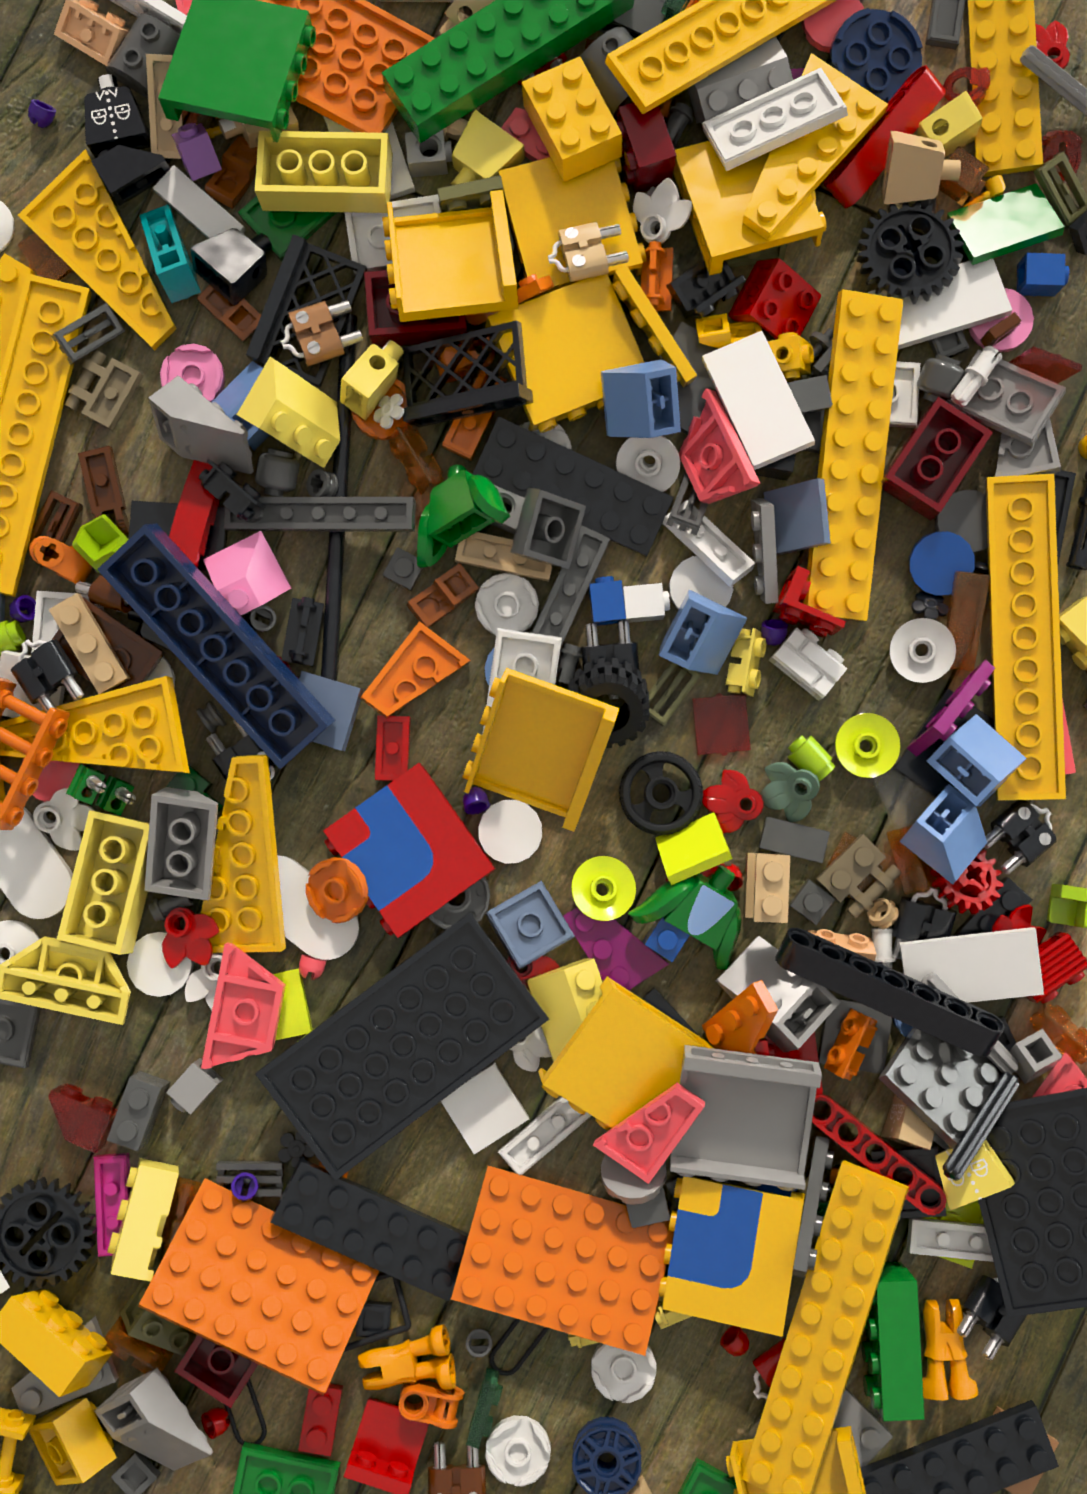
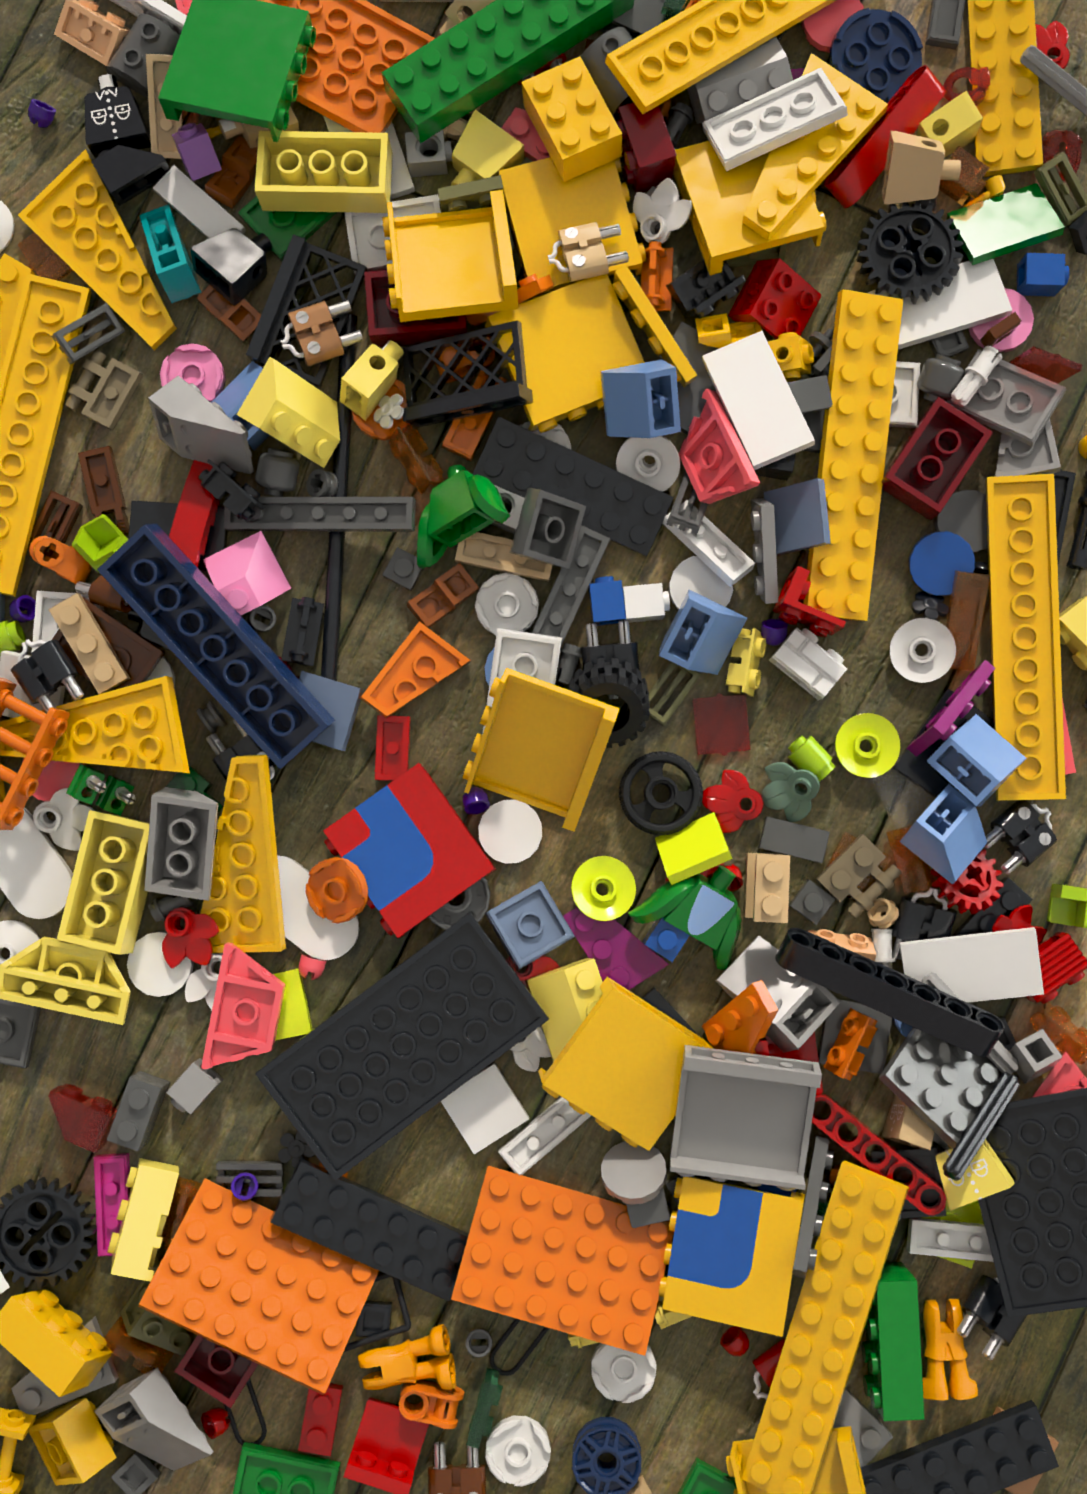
(652, 1132): coral wing -> none

